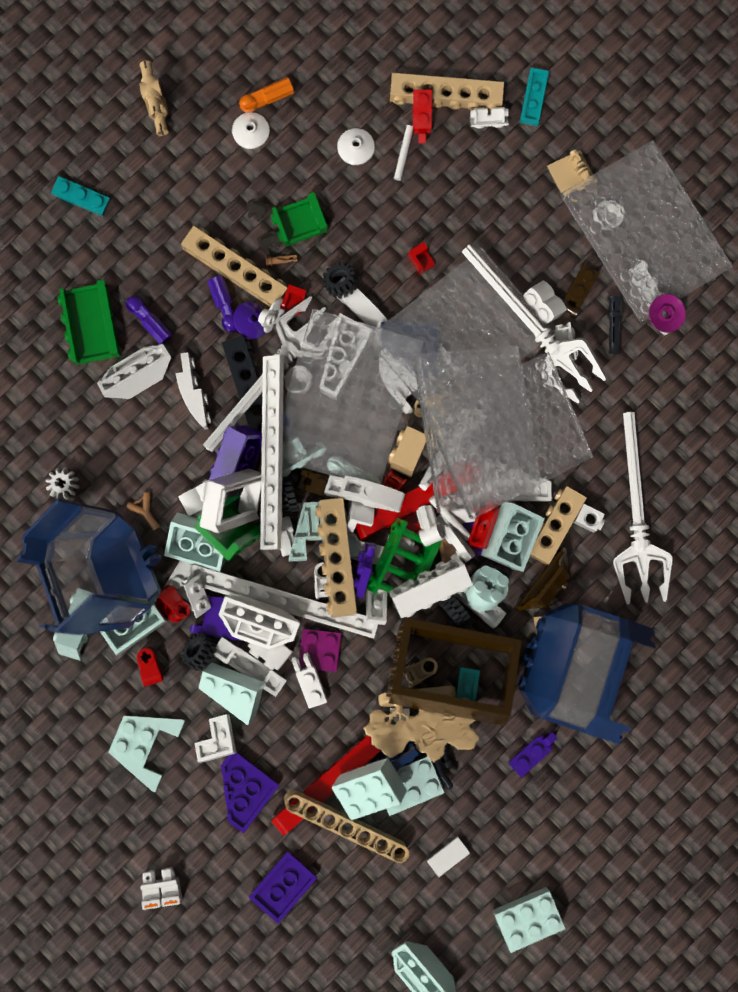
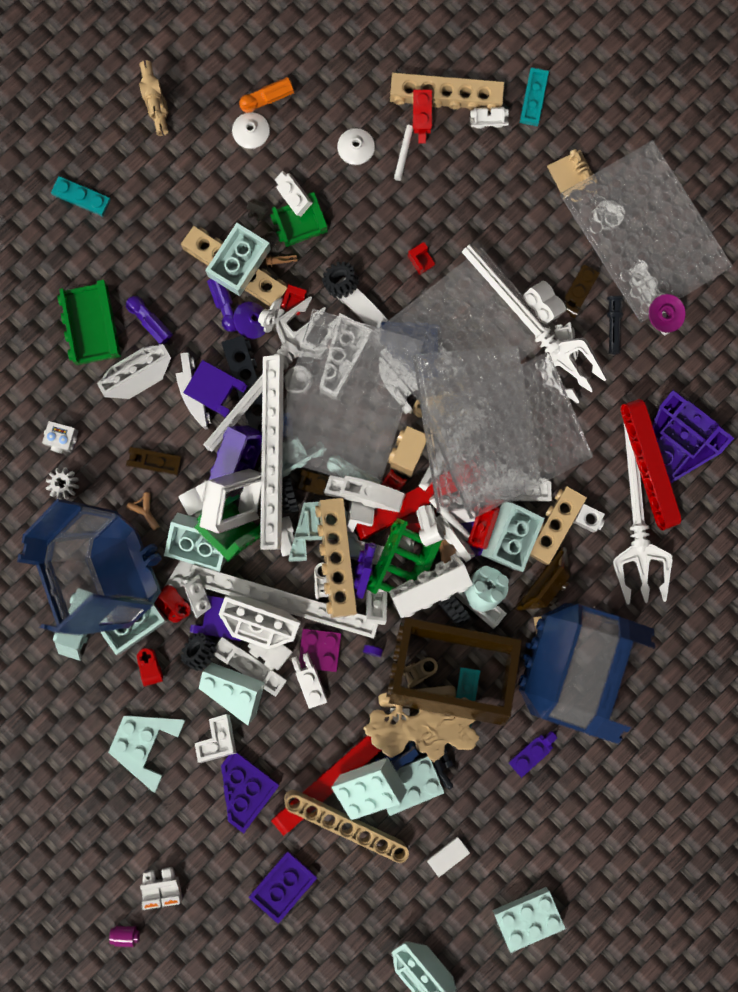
(60, 437): none -> white head
(124, 936): none -> magenta brick
(154, 461): none -> dark brown plate
(212, 387): none -> dark purple flag
(238, 259): none -> light aqua brick
(293, 193): none -> white hinge
(372, 650): none -> dark purple tile
(650, 464): none -> red beam
(687, 436): none -> dark purple wedge

